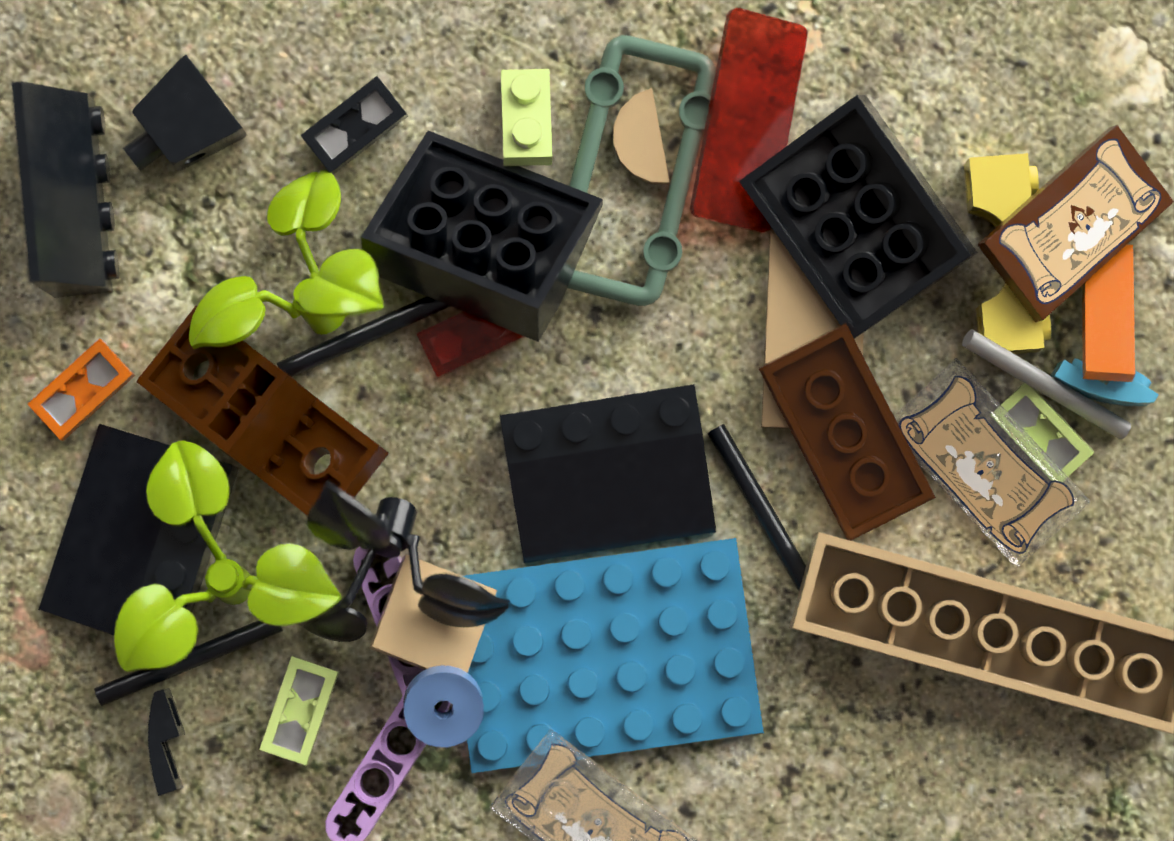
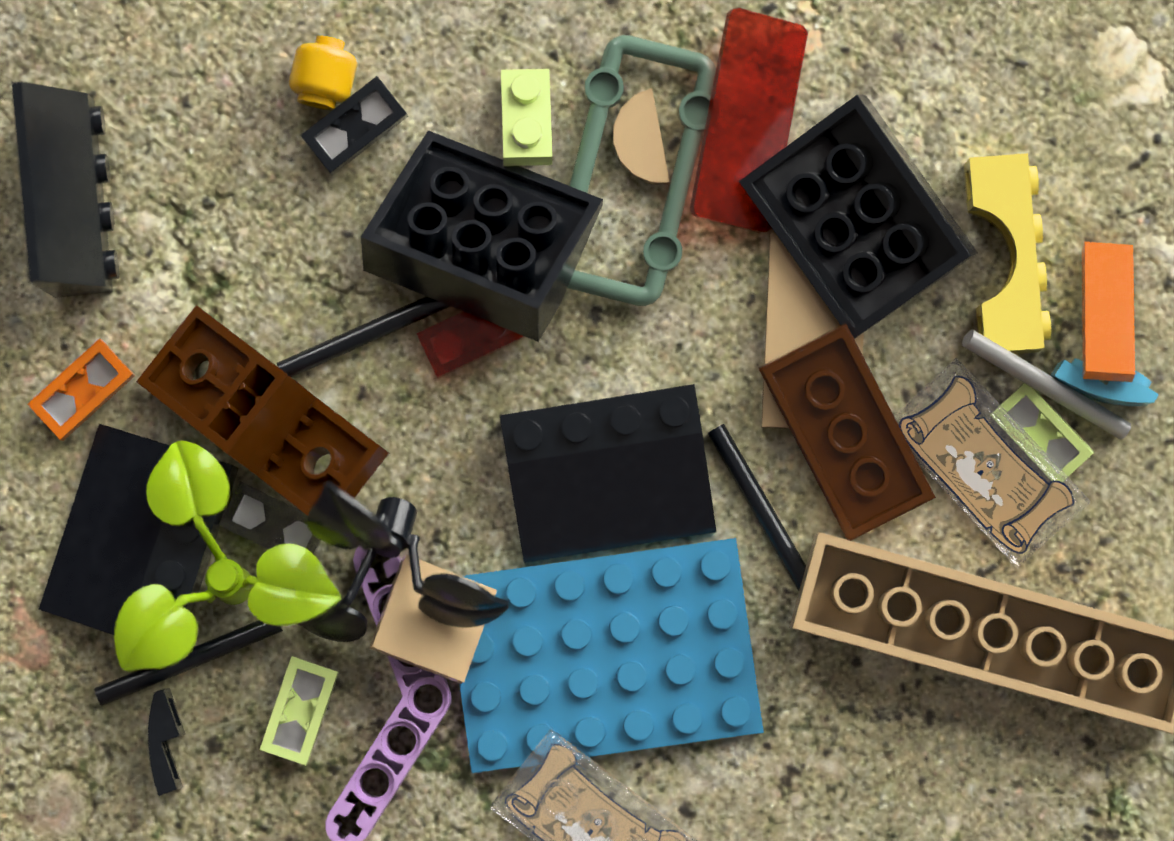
(182, 120): black torso -> none
(267, 520): none -> clear smoke piece
(322, 73): none -> yellow head
(341, 287): lime plant -> none
(448, 727): medium blue piece -> none
(1075, 223): tile -> none

